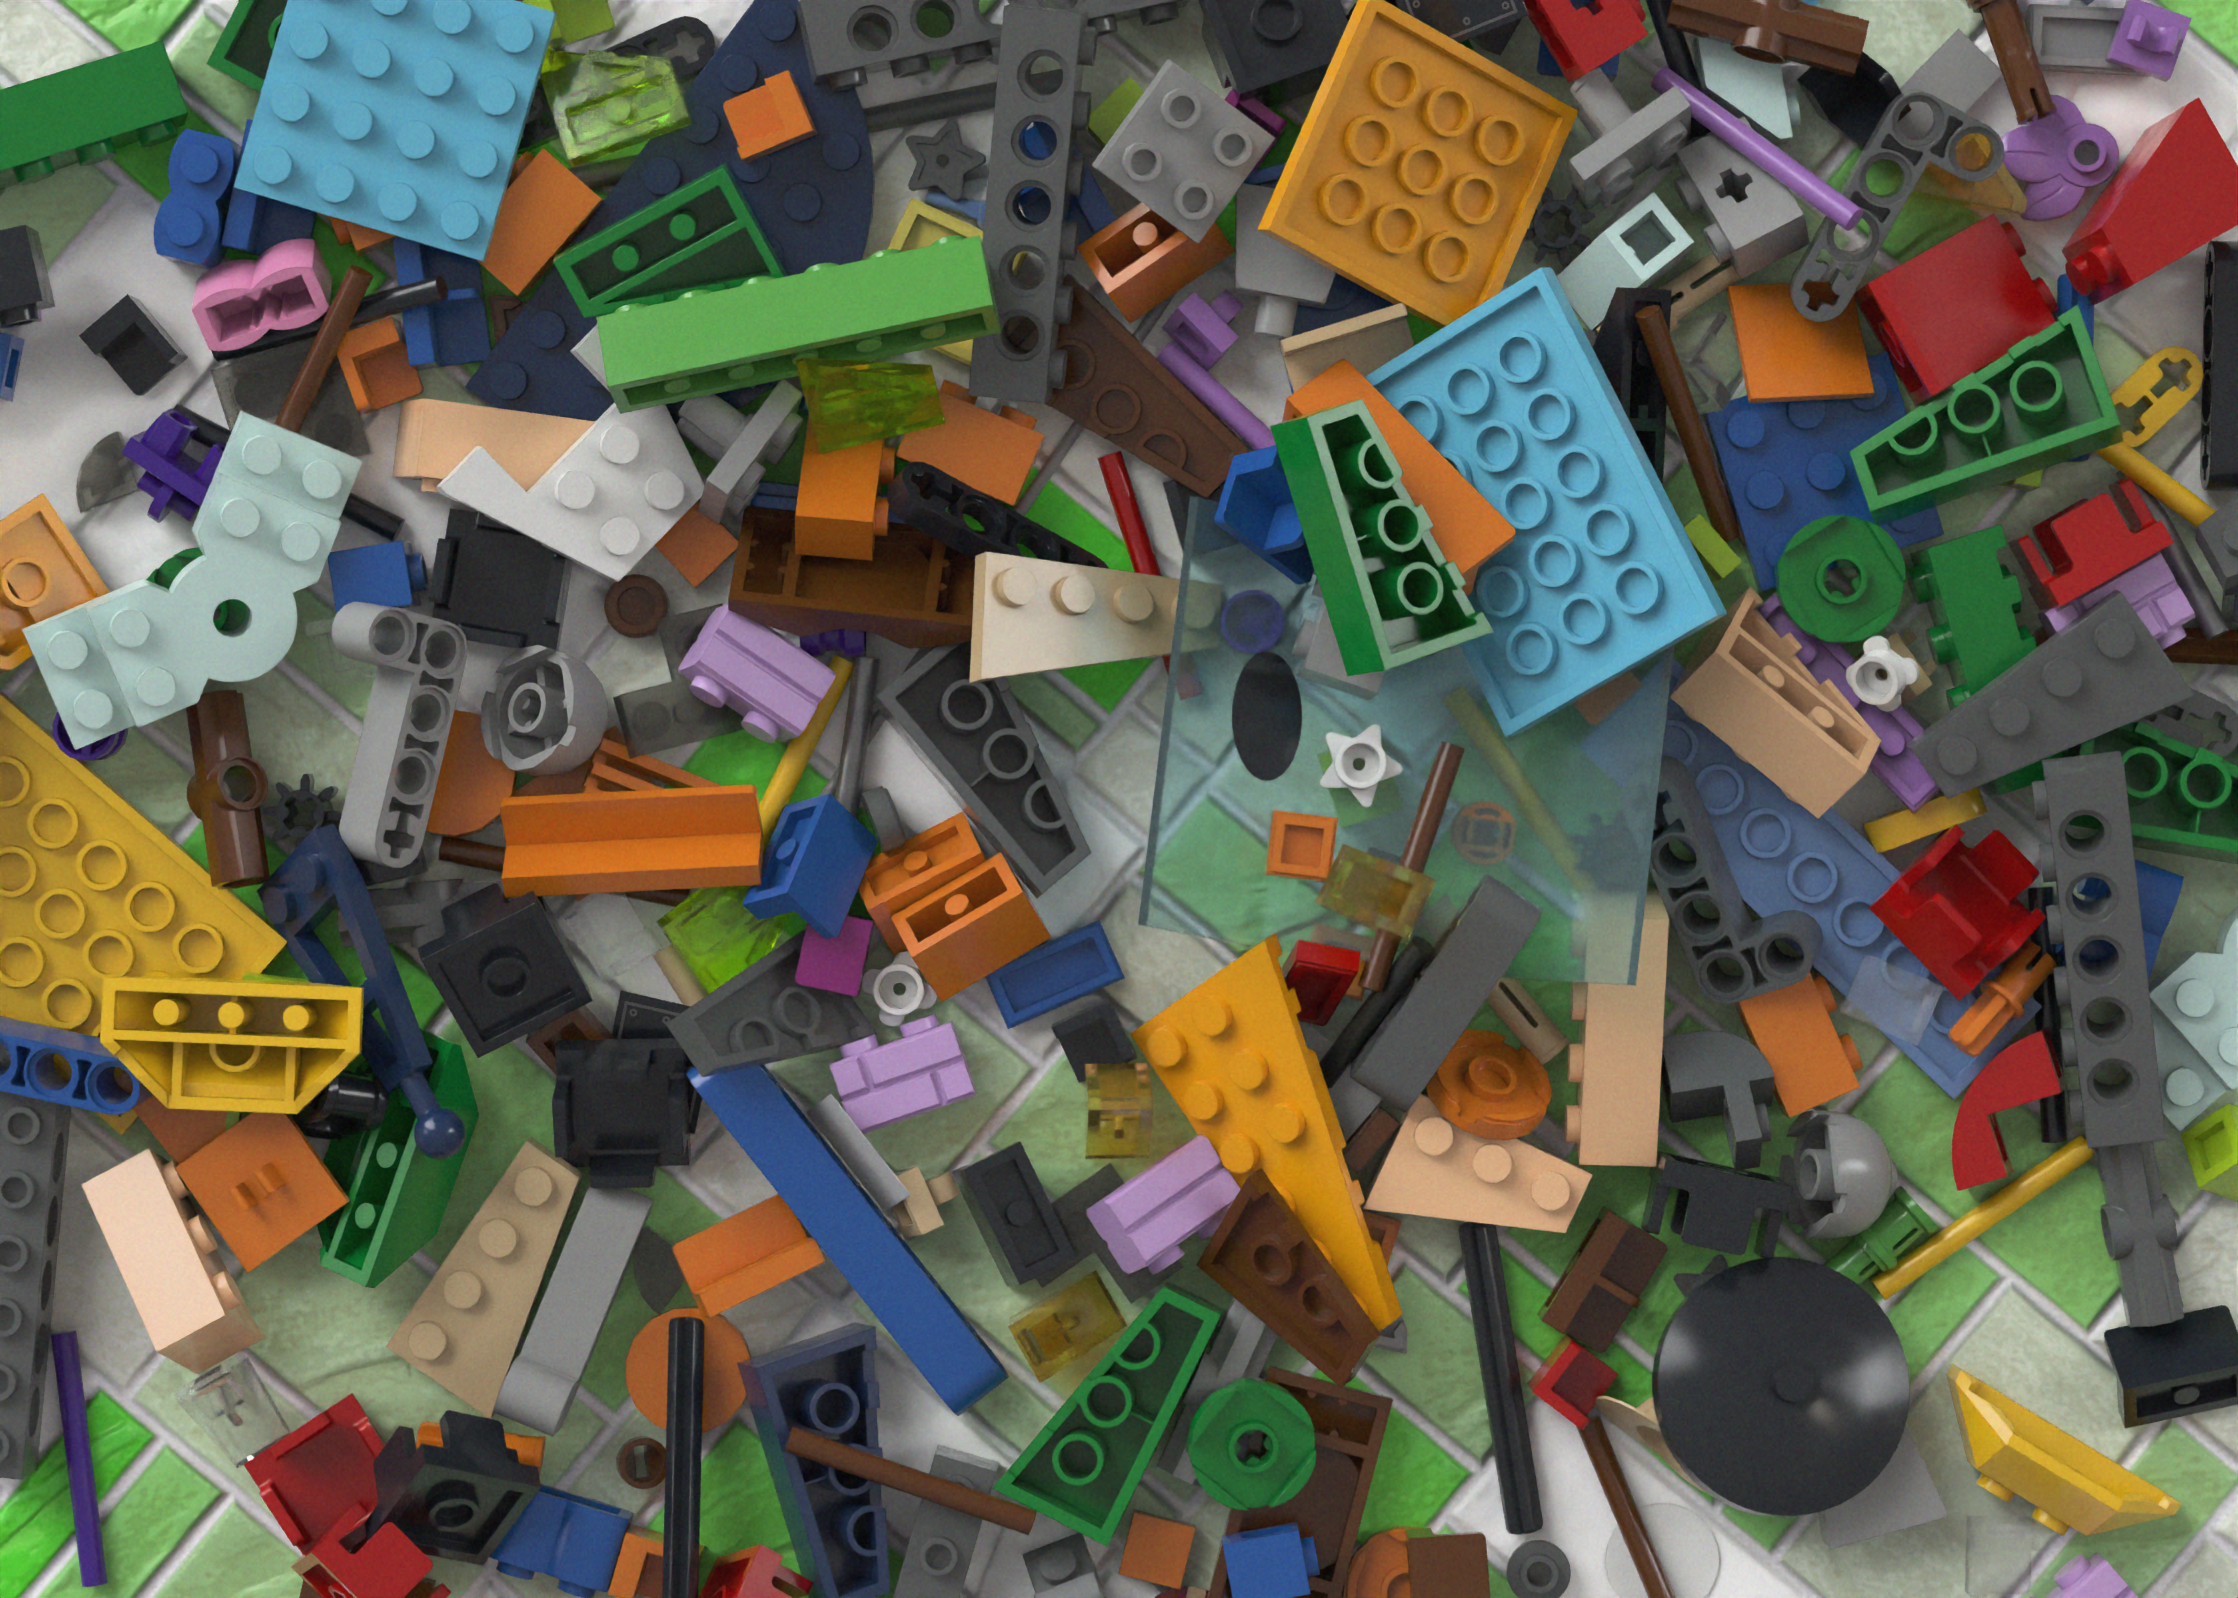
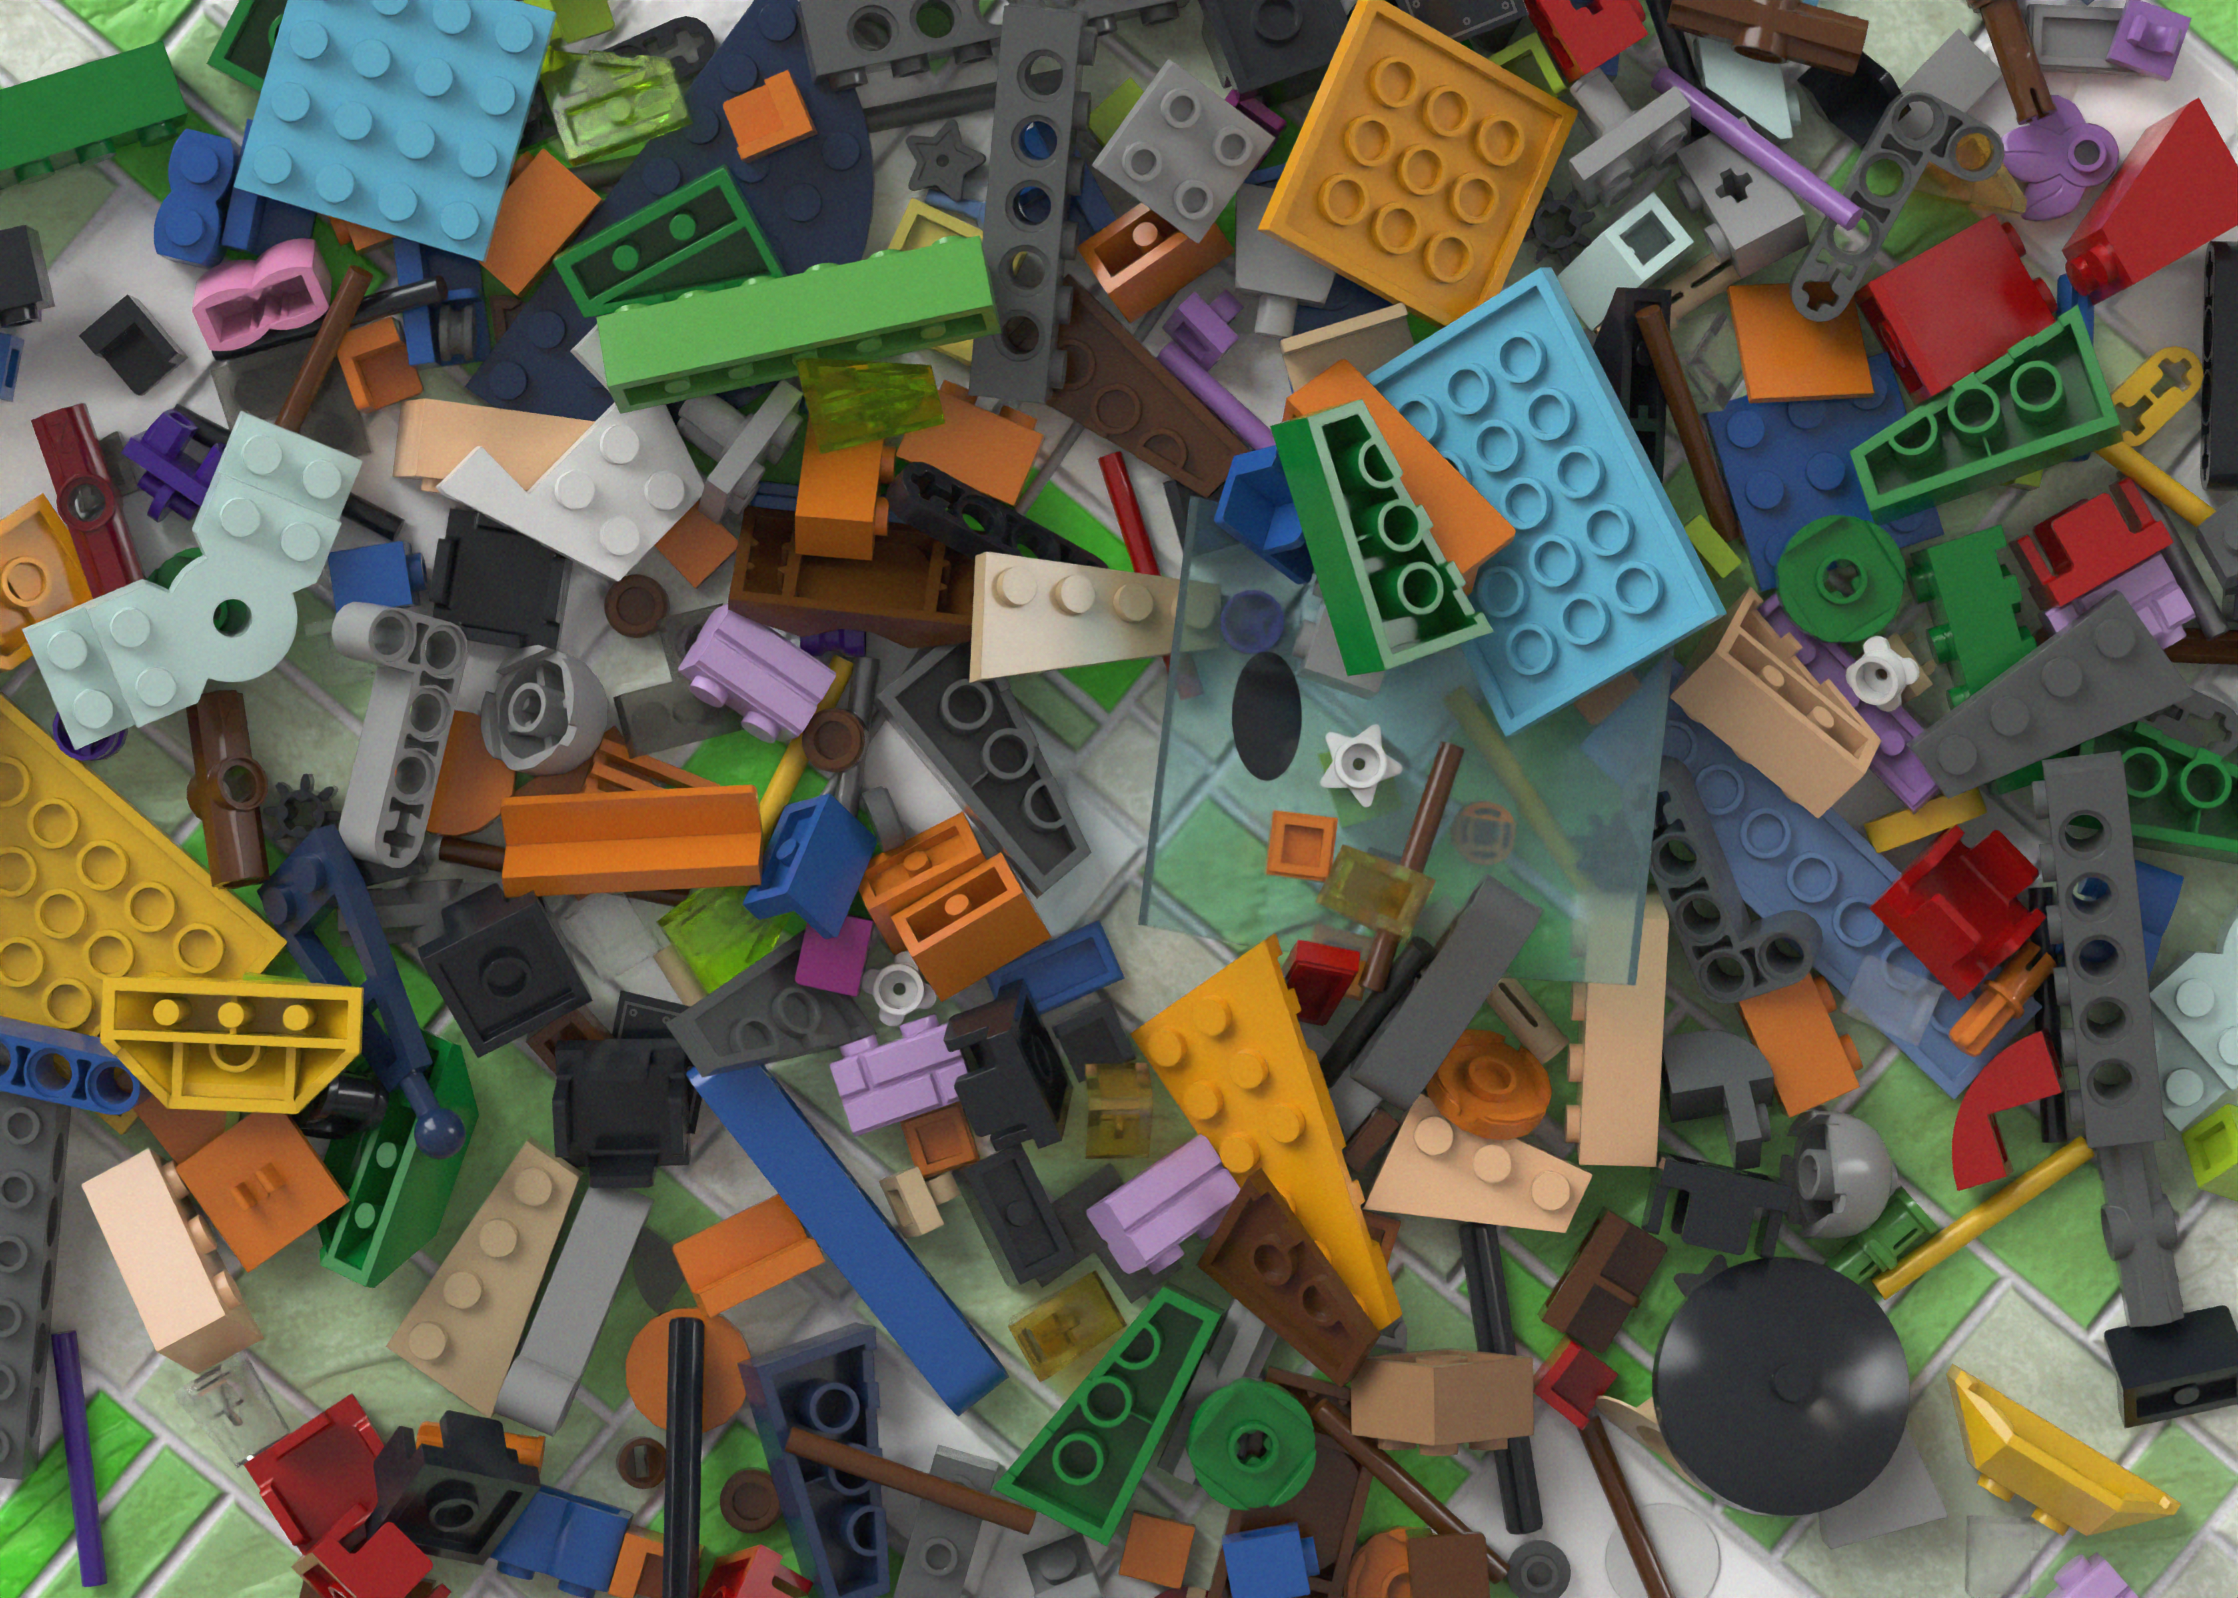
(74, 462): none -> dark red piece
(458, 332): none -> dark grey bush
(750, 1500): none -> reddish brown tile
(835, 740): none -> reddish brown tile
(858, 1153): white sticker -> none
(940, 1140): none -> orange tile
(1020, 1080): none -> black panel
(1398, 1480): none -> reddish brown bar
(1443, 1400): none -> medium nougat brick
(1535, 64): none -> lime panel

